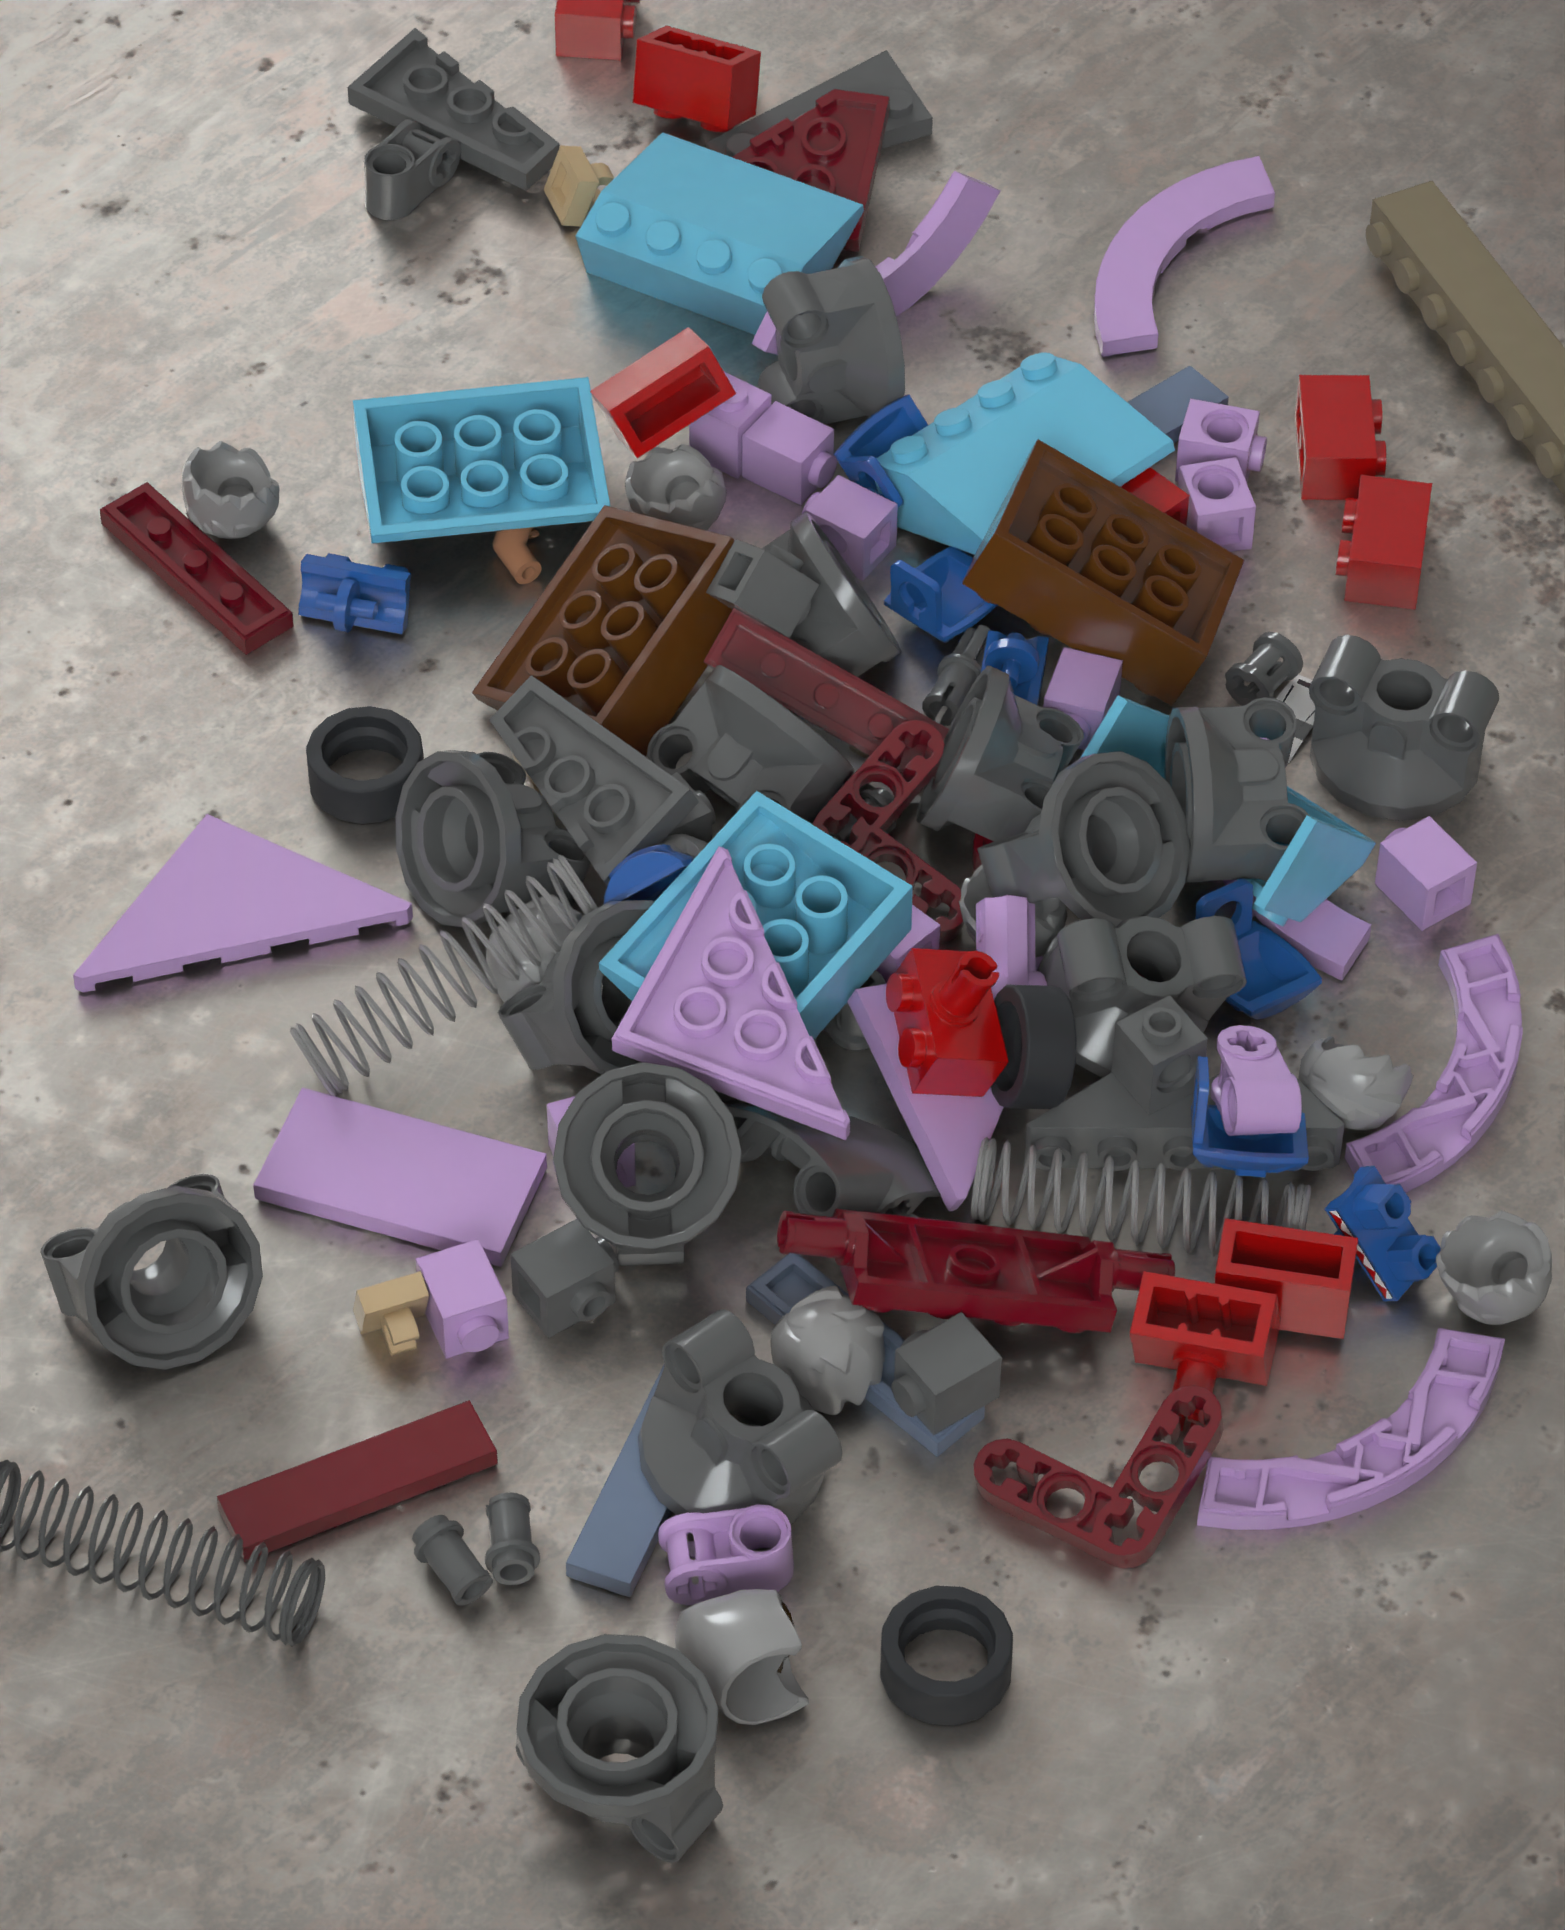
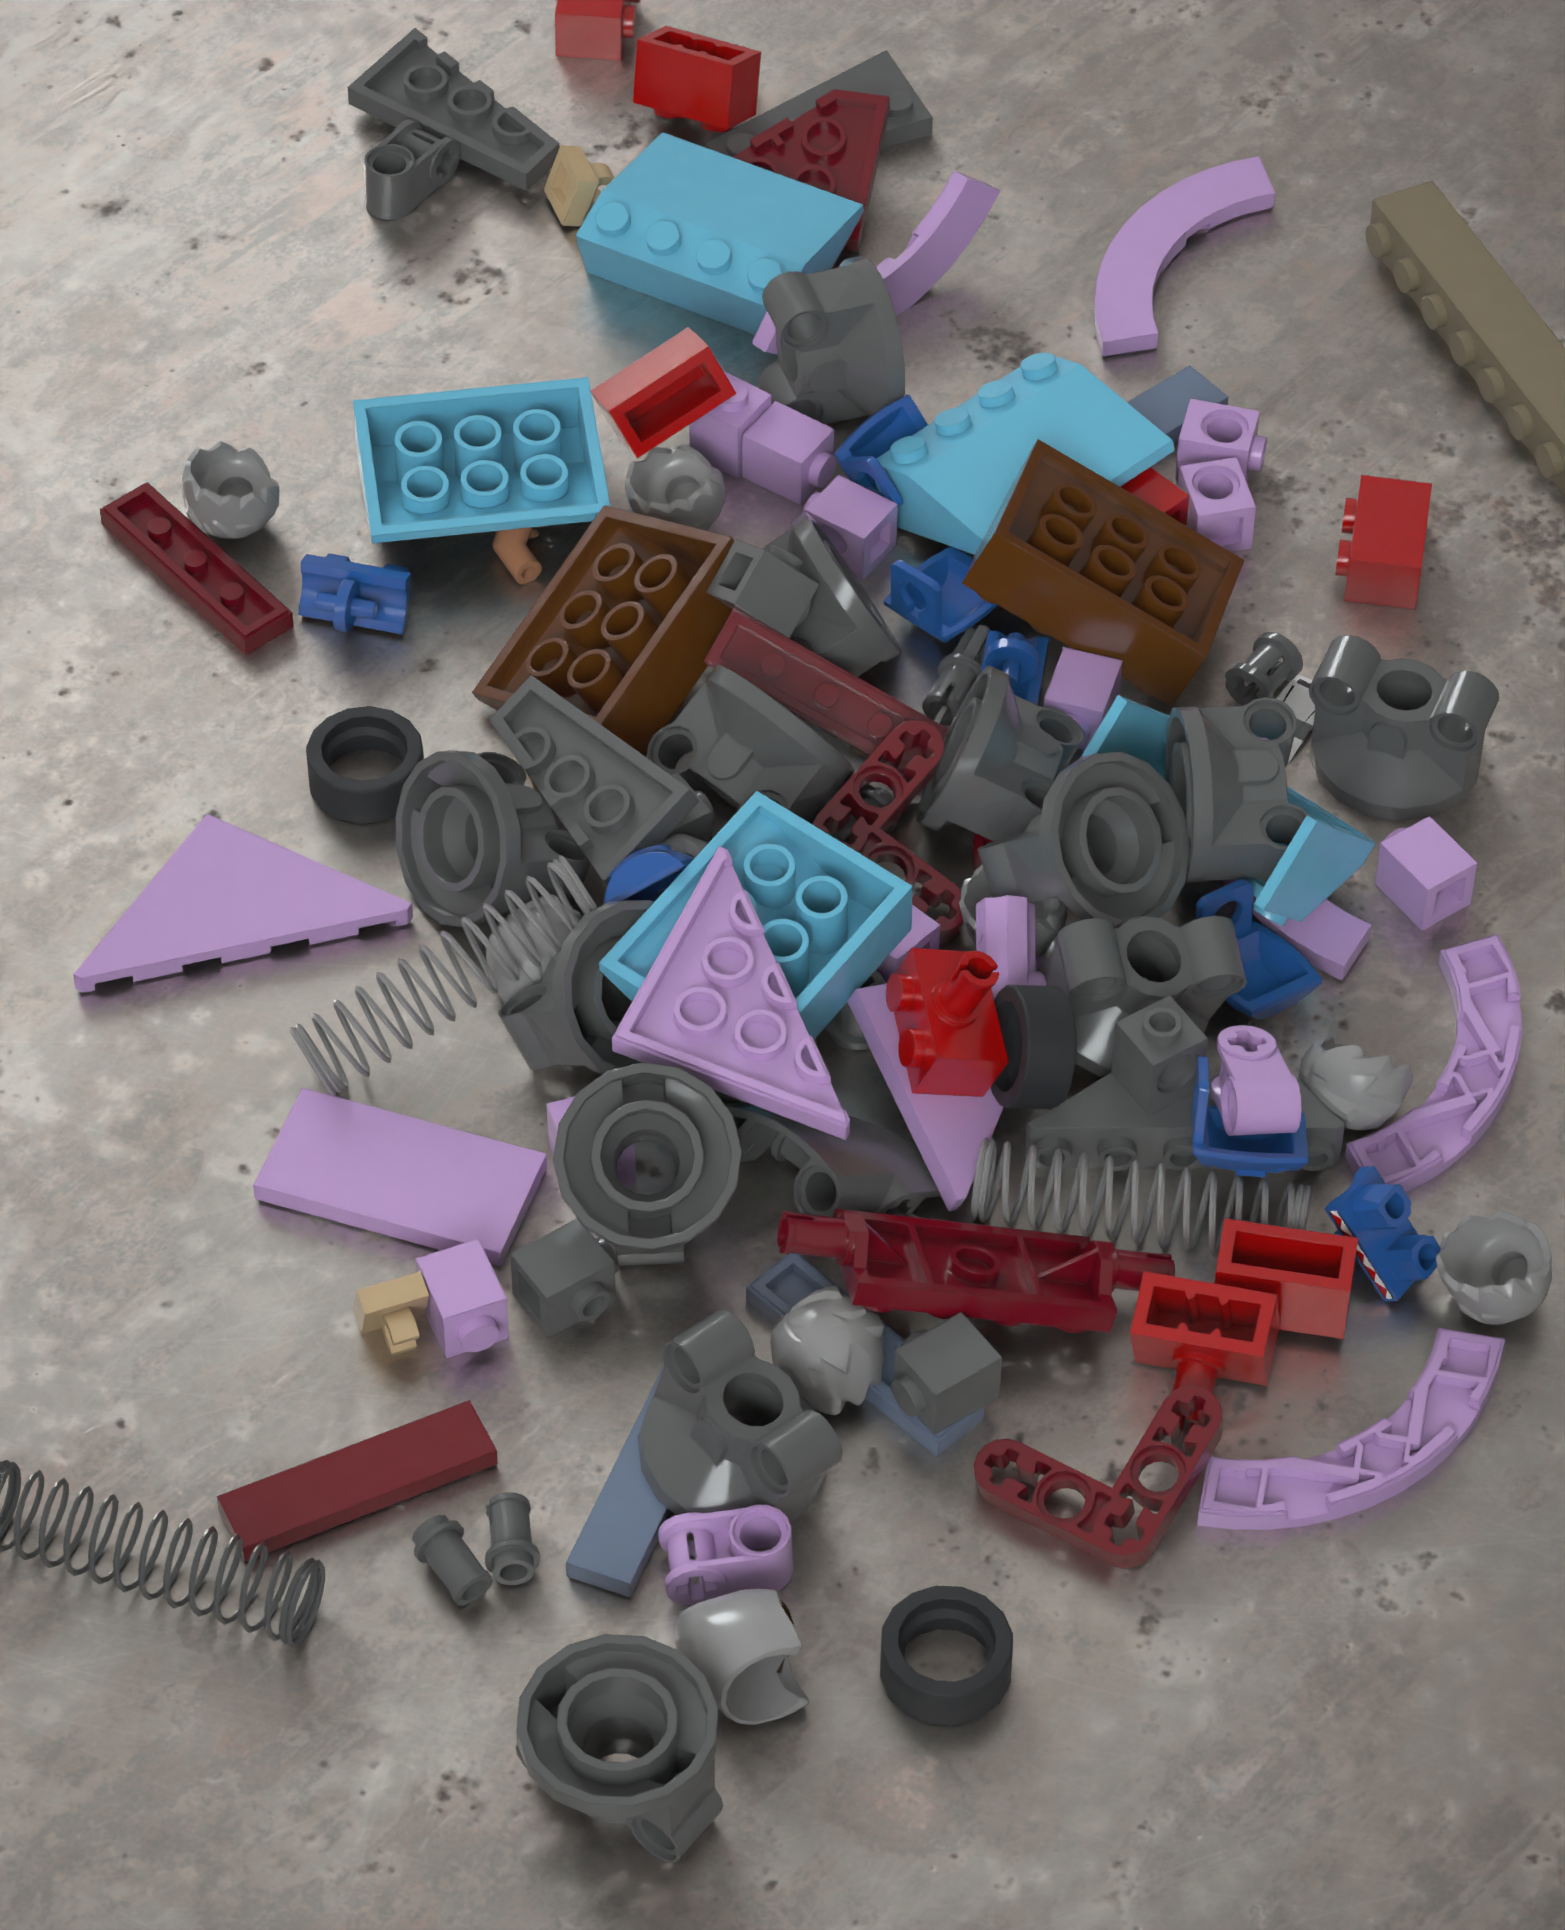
(181, 1302): dark grey piece -> none
(1337, 435): red brick -> none

